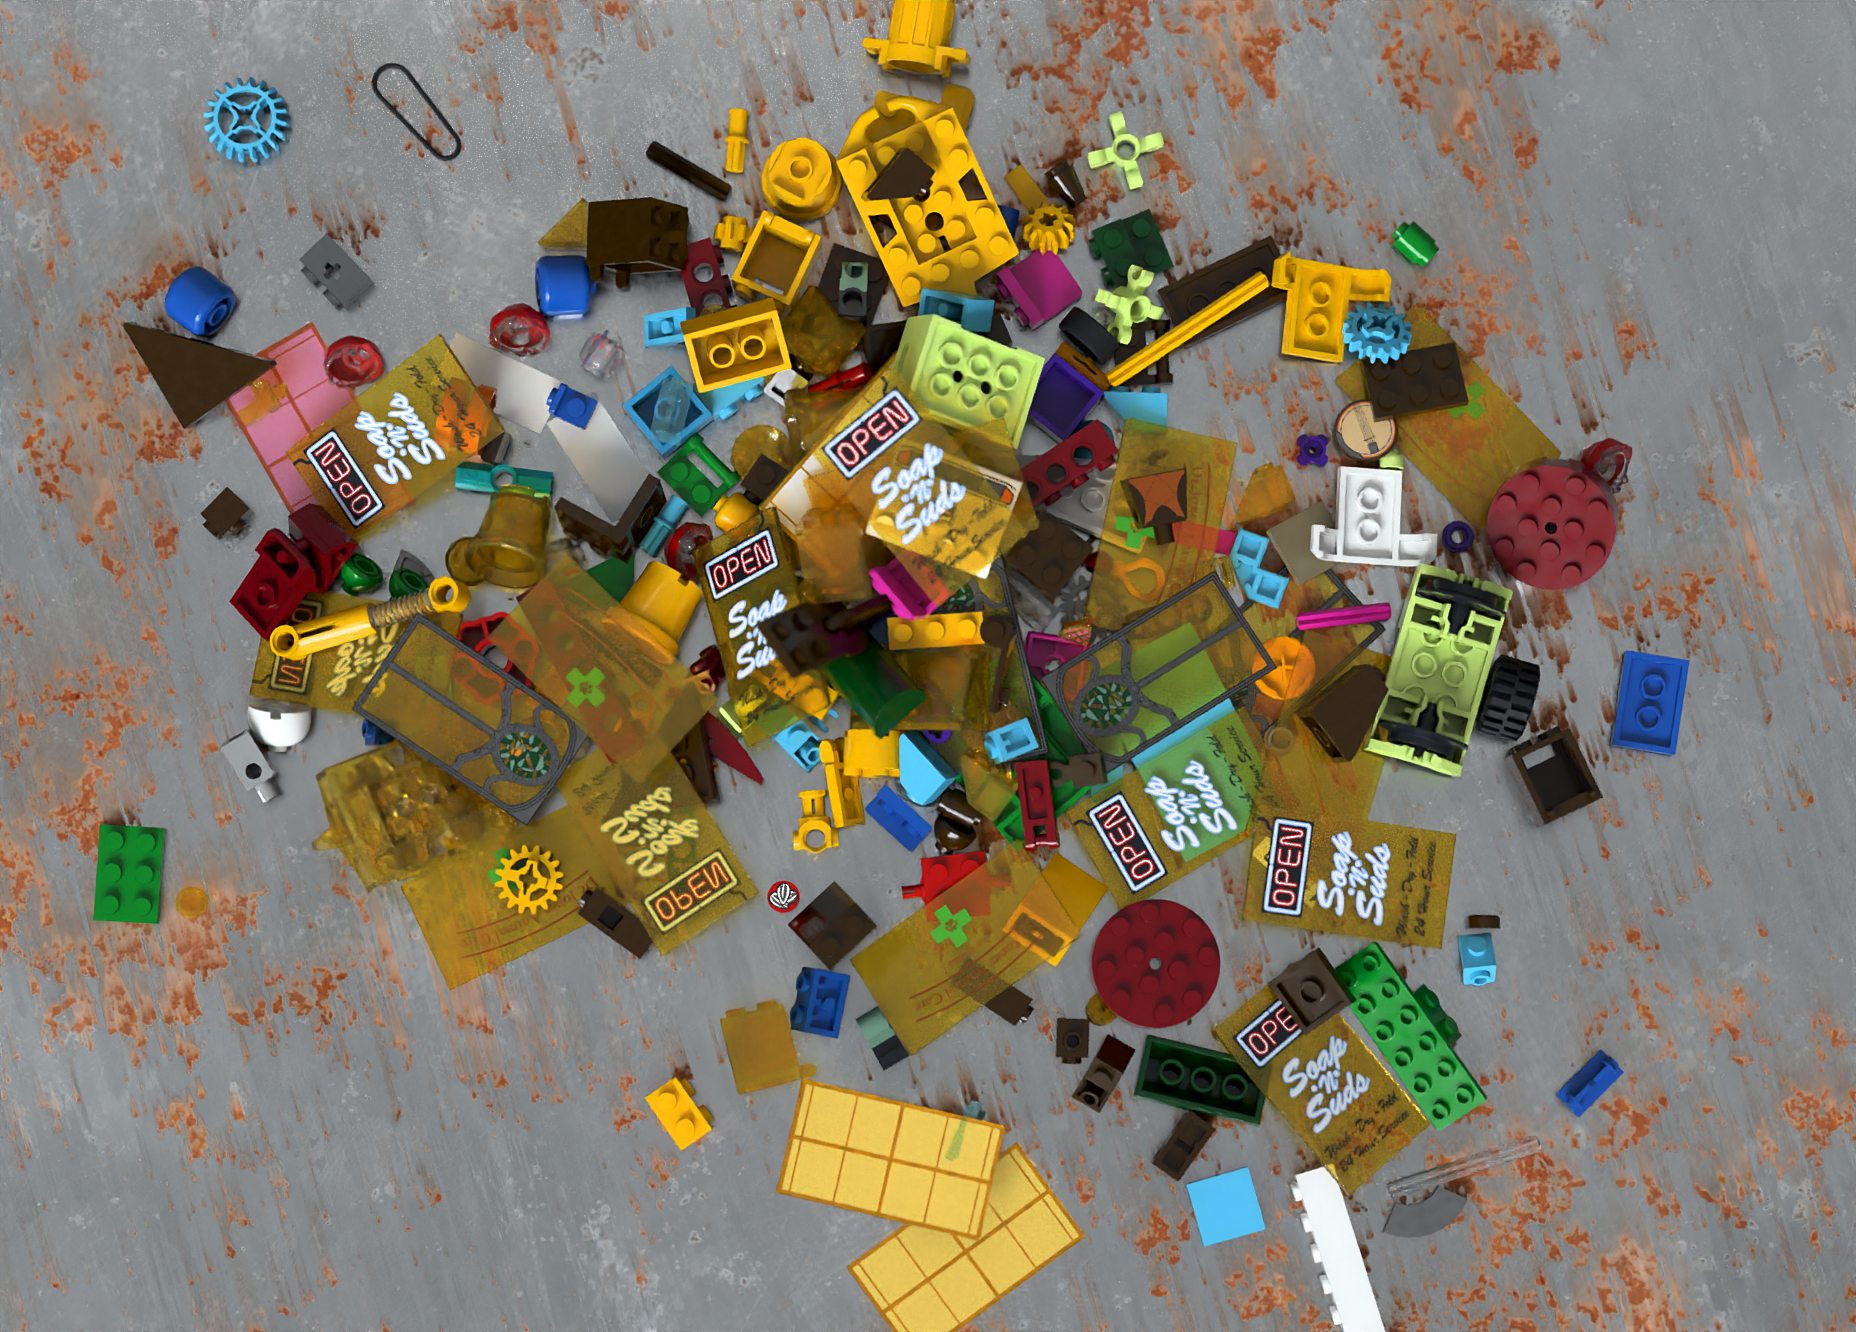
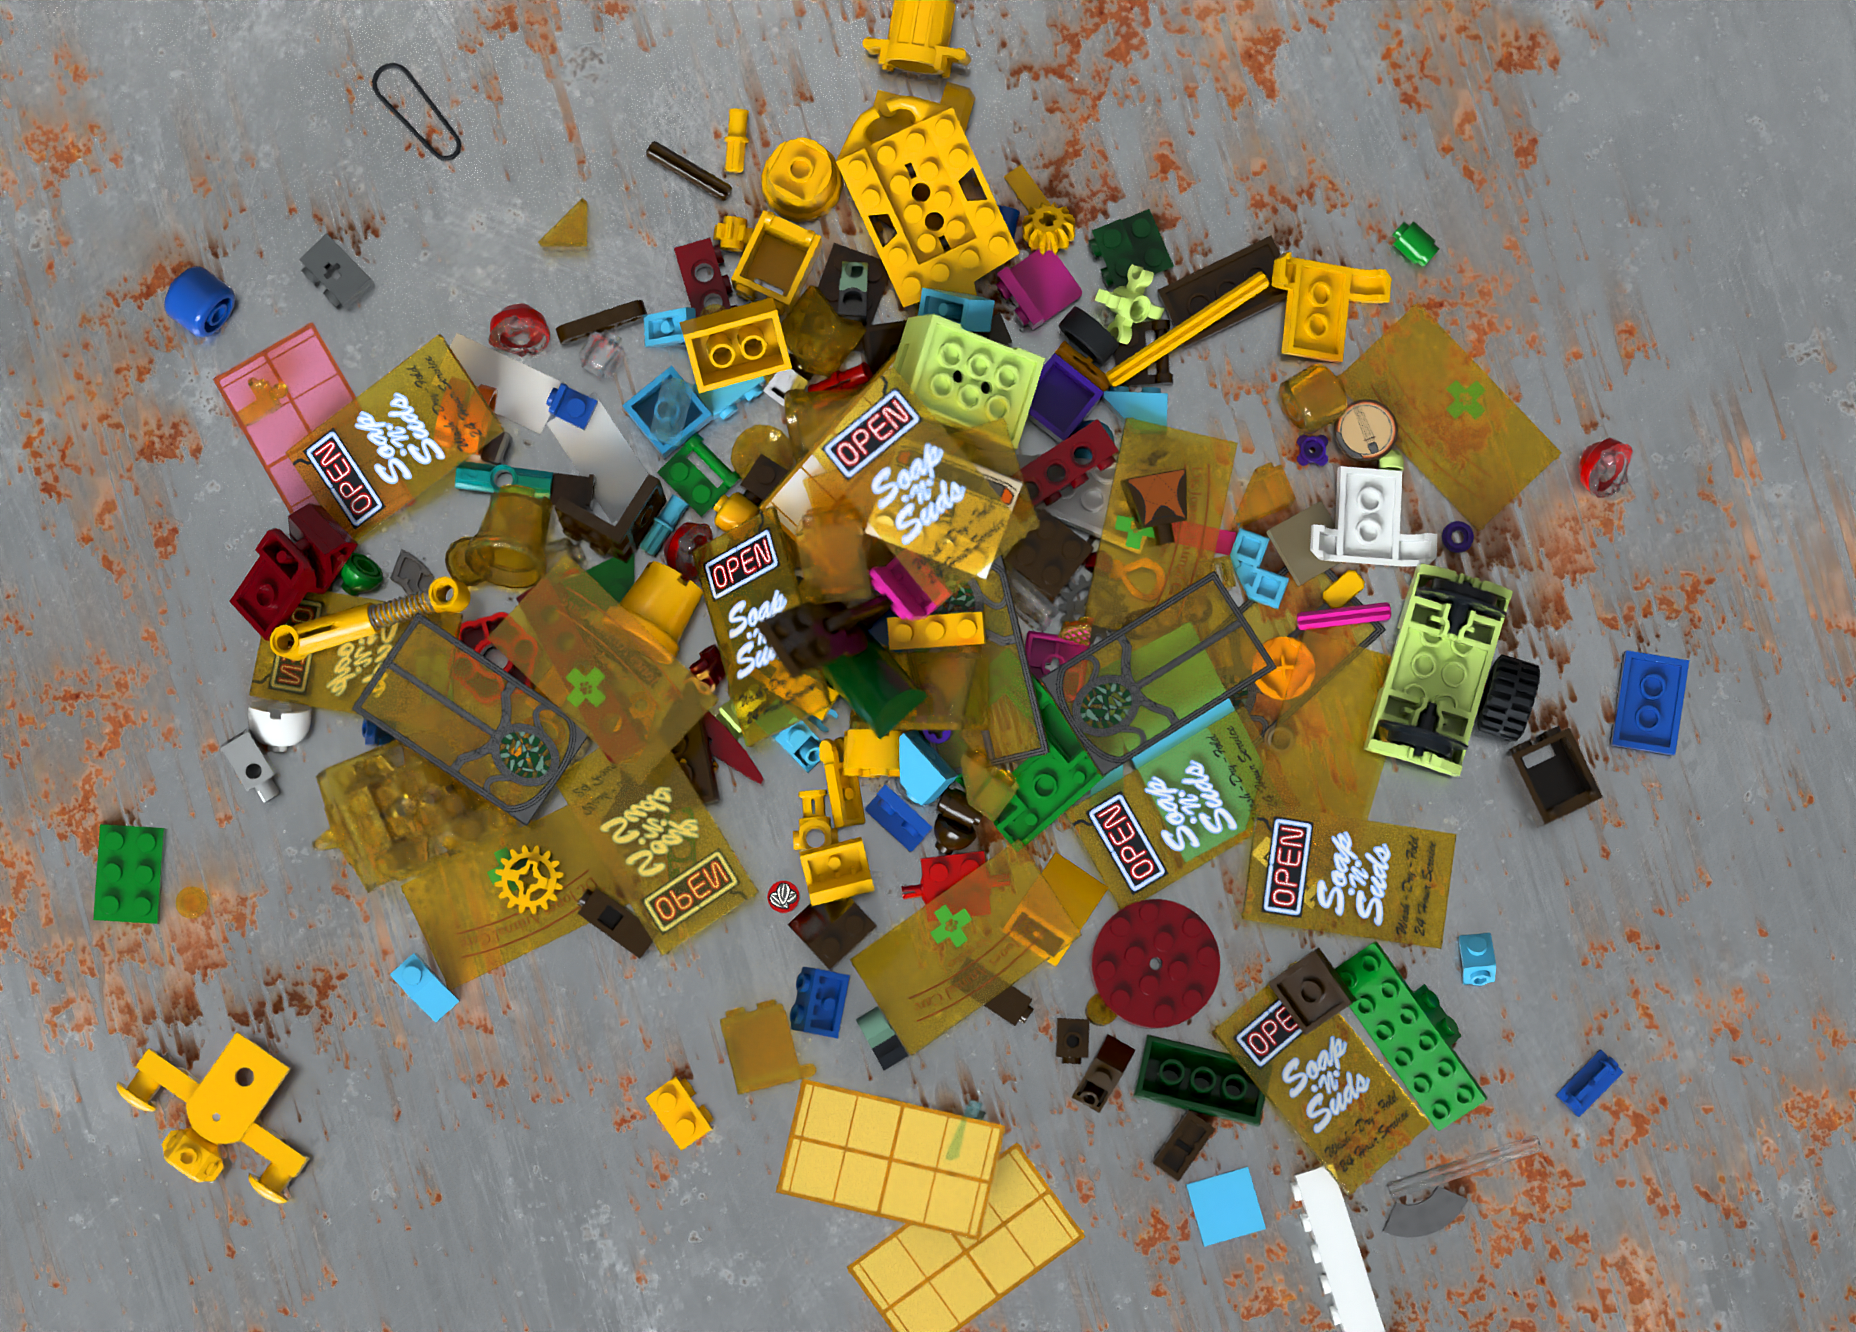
(193, 372): dark brown tile -> none
(220, 1114): none -> yellow piece
(226, 515): dark brown brick -> none
(227, 101): medium azure gear -> none
(352, 362): clear hair -> none
(405, 582): green brick -> none
(424, 987): none -> medium azure slope
(563, 285): blue head -> none
(575, 489): none -> dark brown bracket
(600, 321): none -> dark brown beam
(636, 238): dark brown container -> none
(836, 871): none -> yellow bracket
(901, 178): dark brown slope -> none
(1000, 632): dark brown door -> none
(1010, 741): medium azure bracket -> none
(1037, 804): dark red plate -> none
(1066, 184): dark brown cone -> none
(1083, 769): dark brown plate -> none
(1142, 145): yellowish green pin -> none
(1313, 398): none -> clear yellow head
(1343, 589): none -> yellow piece
(1345, 711): dark brown slope -> none
(1377, 332): medium azure gear -> none
(1415, 383): dark brown plate -> none
(1483, 922): dark brown tile -> none
(1545, 552): dark red piece -> none

